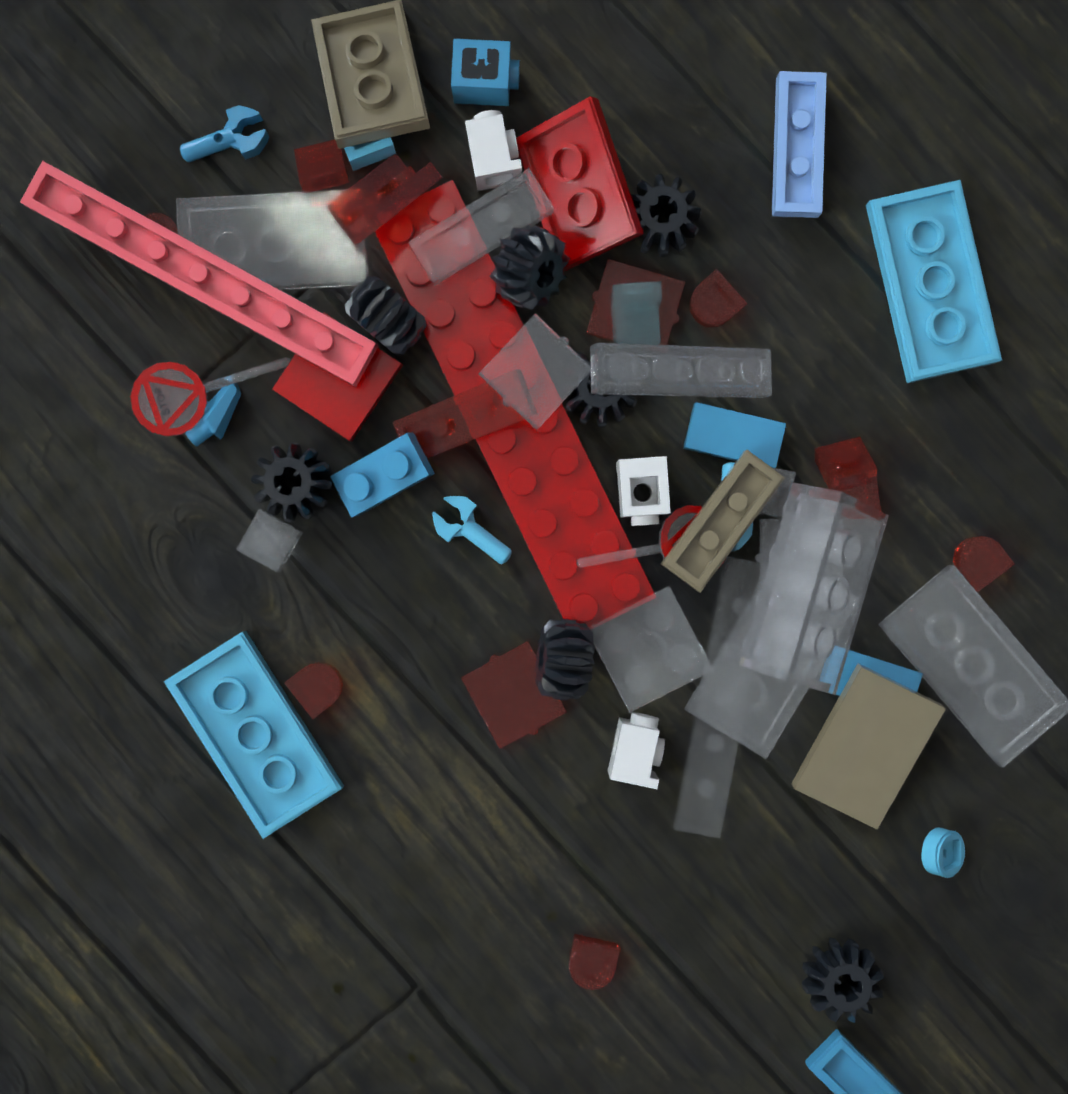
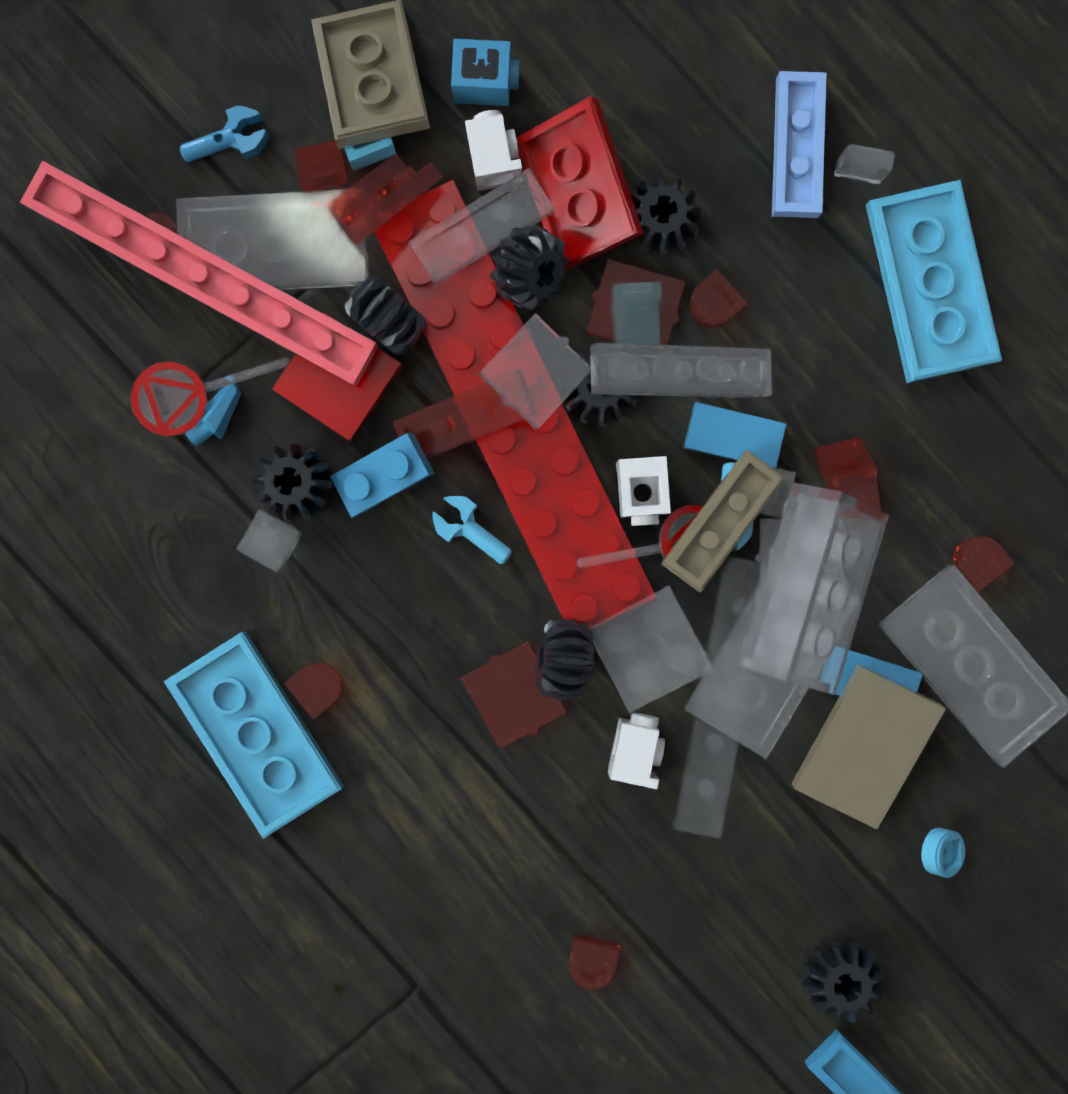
(864, 164): none -> clear tile

